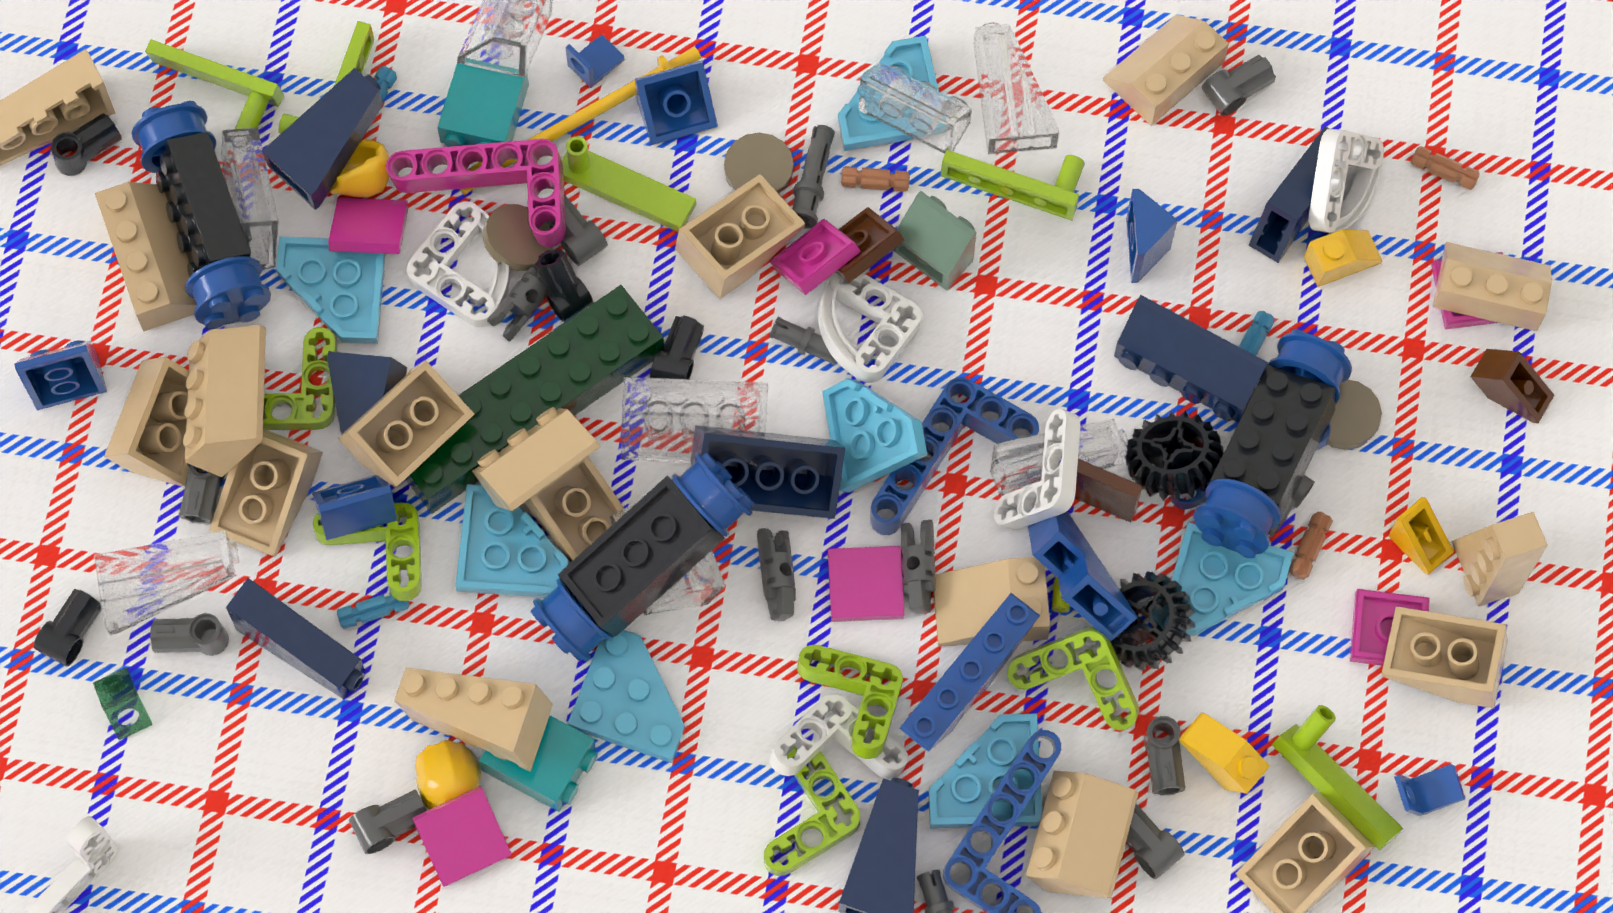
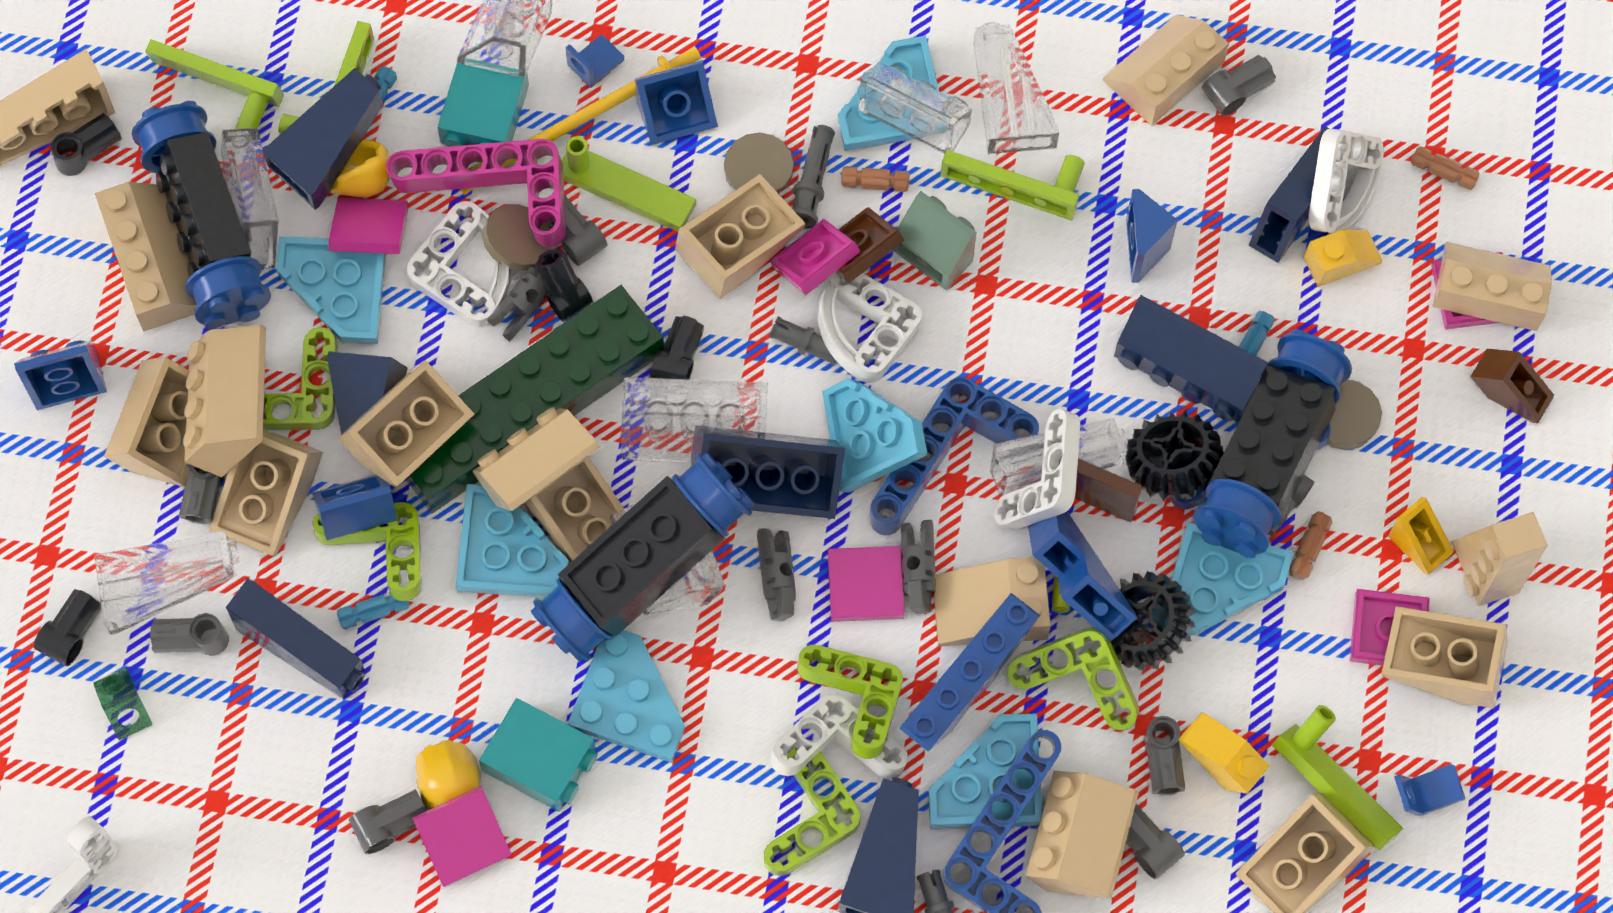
(480, 711): tan wedge -> none

